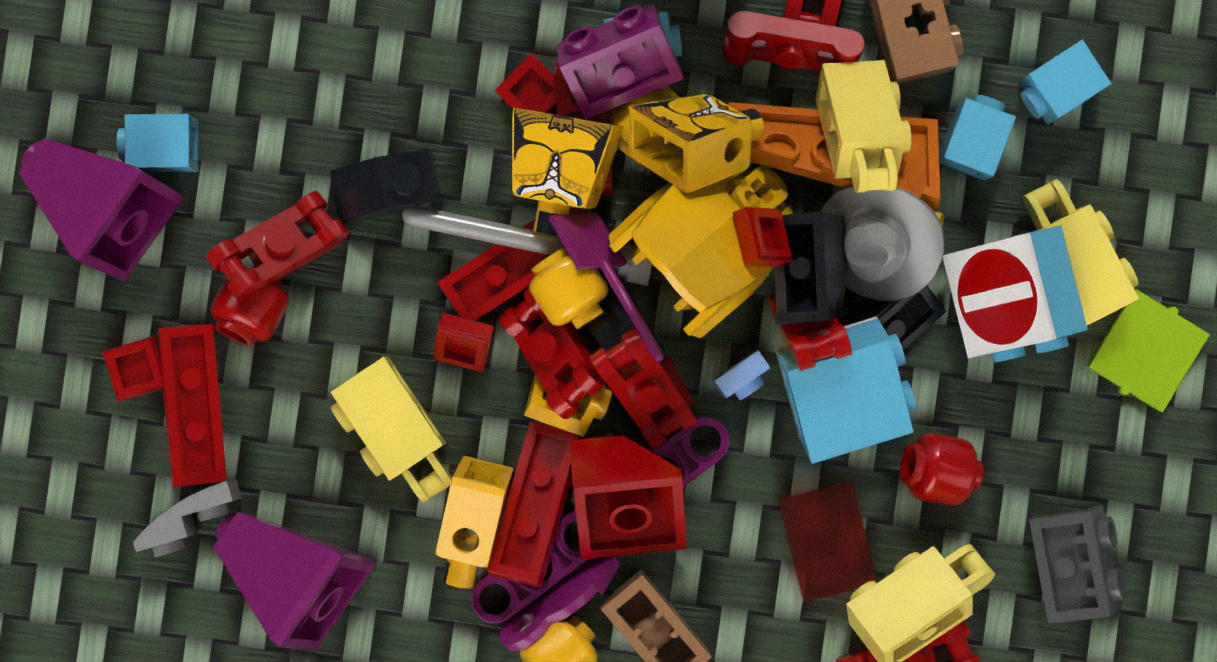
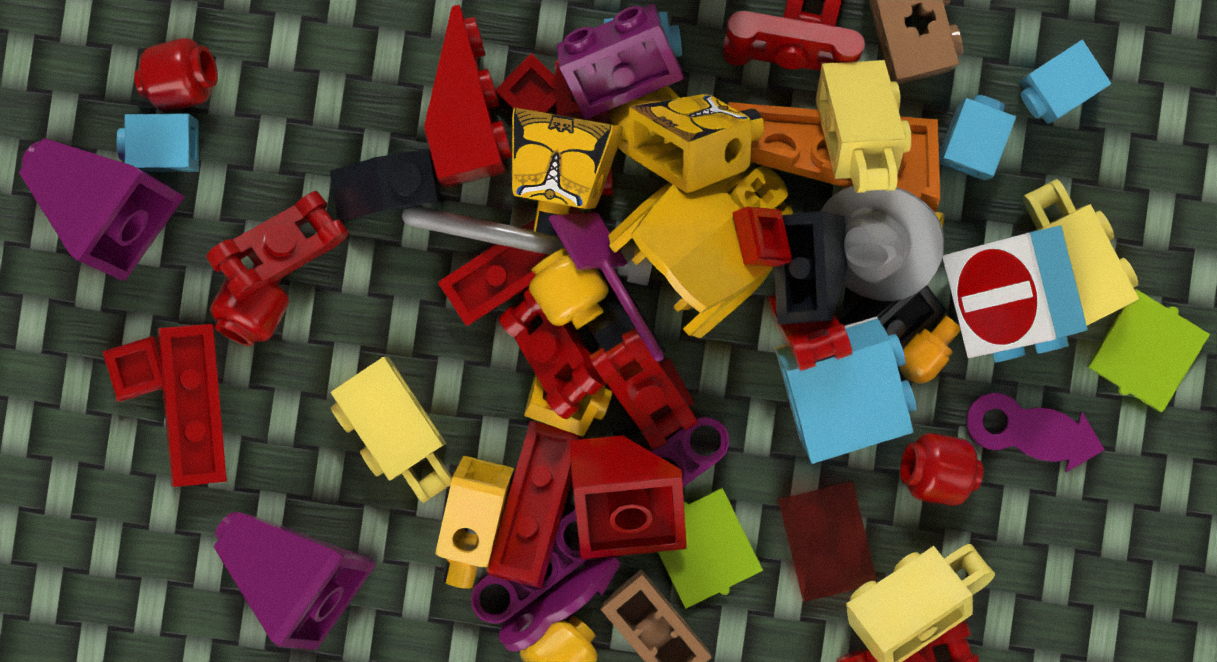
(169, 529): light grey slope -> none
(176, 74): none -> red head
(459, 117): none -> red slope
(463, 342): red tile -> none
(715, 552): none -> lime piece
(743, 377): light blue plate -> none
(929, 352): none -> light orange cylinder
(1034, 431): none -> magenta brick
(1078, 564): dark grey bracket -> none

